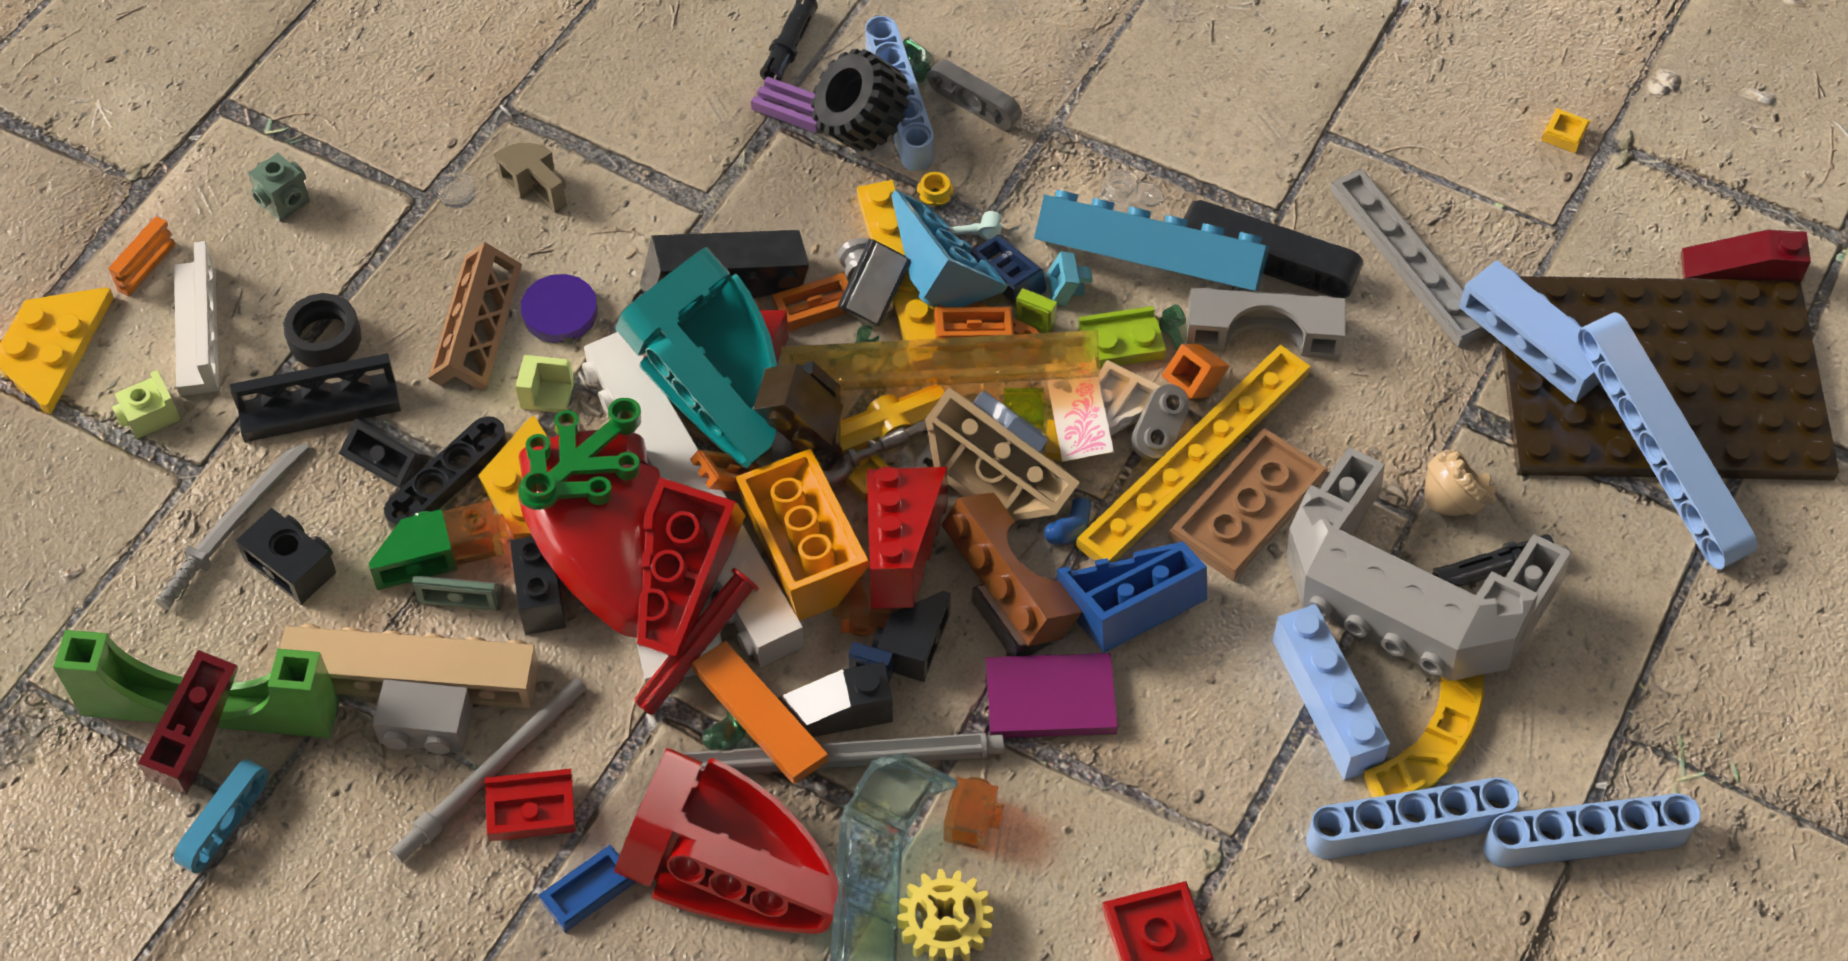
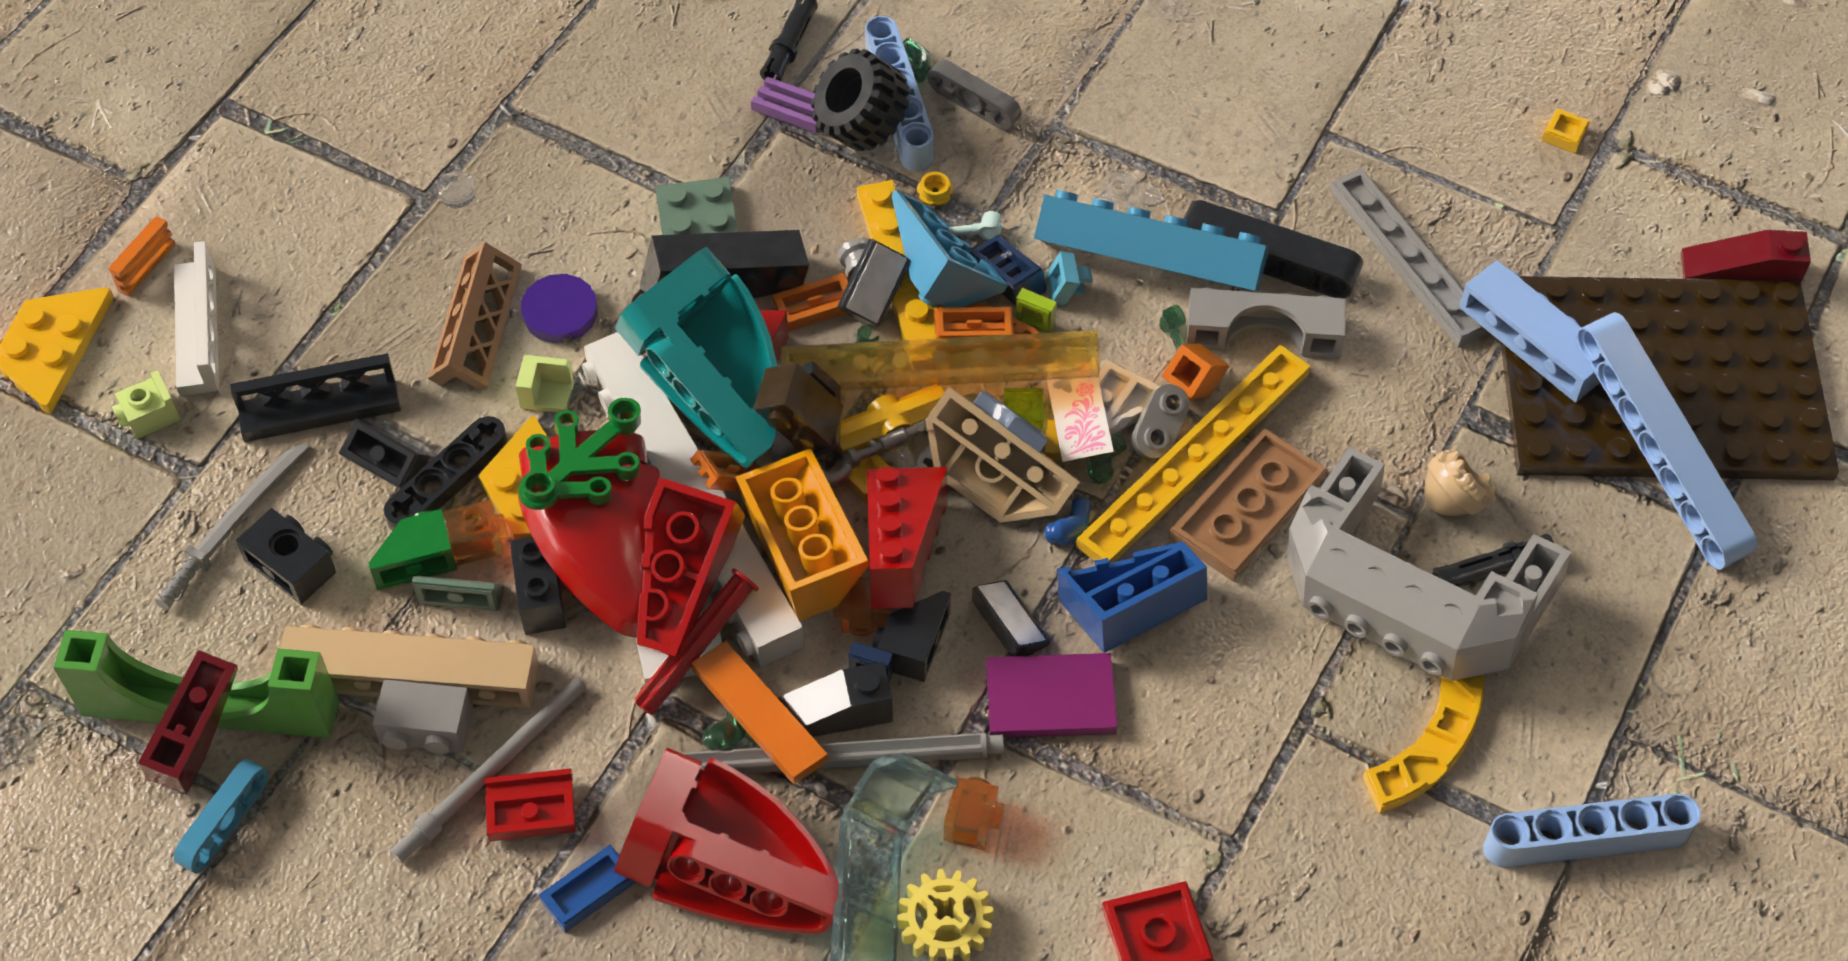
(279, 186): sand green brick -> none
(321, 307): black tyre -> none
(529, 169): dark tan brick -> none
(696, 207): none -> sand green plate
(1033, 604): dark orange arch -> none
(1100, 466): none -> clear green arm
(1126, 335): lime plate -> none
(1330, 691): light blue brick -> none
(1396, 831): light blue beam -> none

